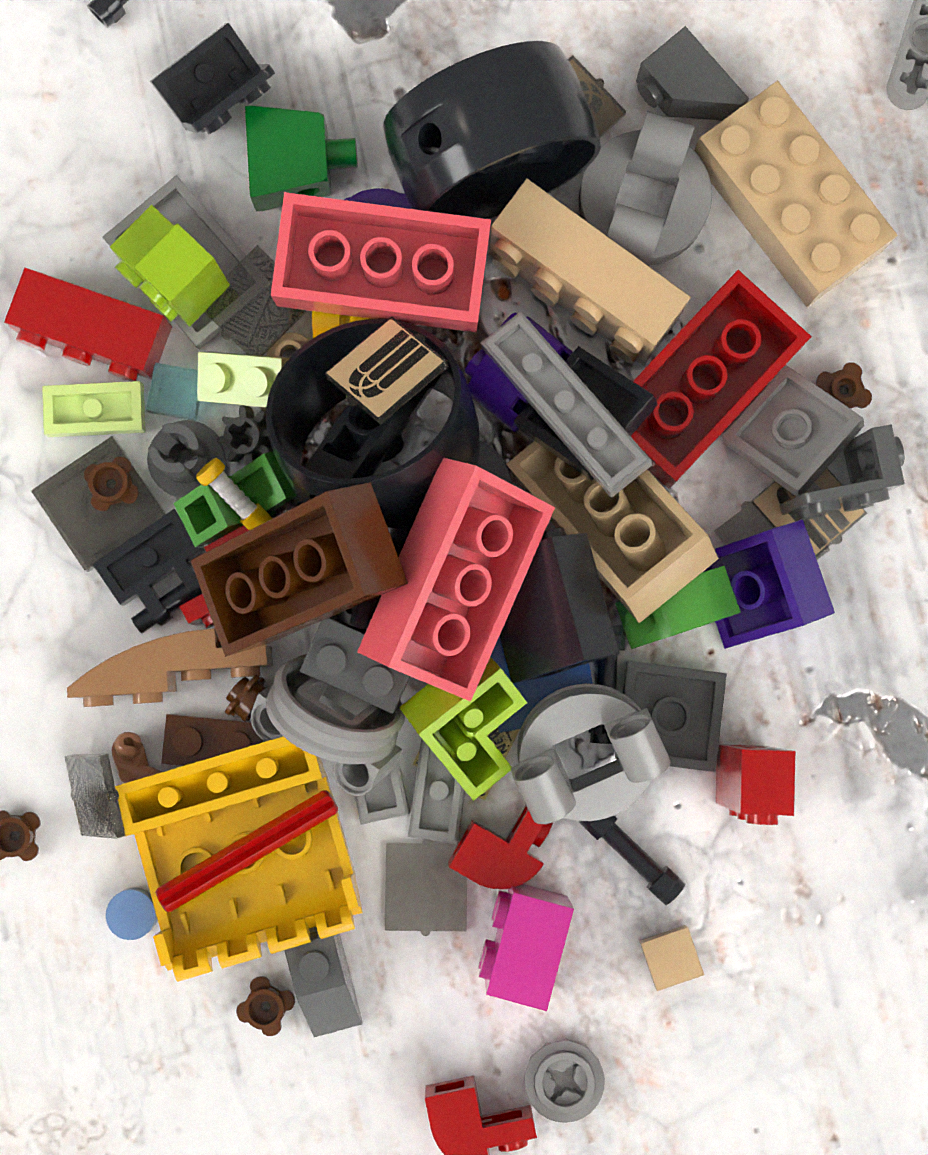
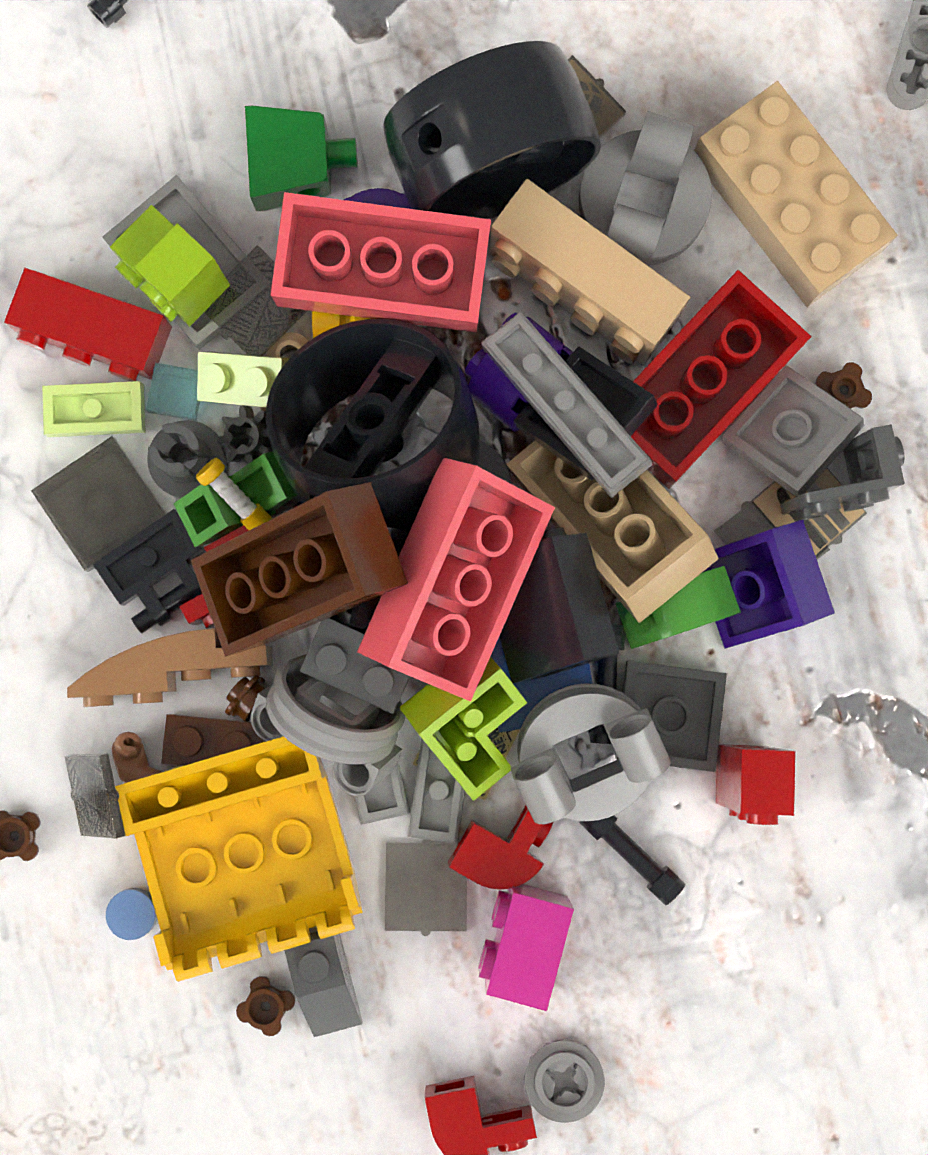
(100, 474): reddish brown plate -> none
(212, 81): black bracket -> none
(246, 851): red axle -> none
(386, 370): piece -> none
(671, 958): tan tile -> none
(688, 81): dark grey slope -> none

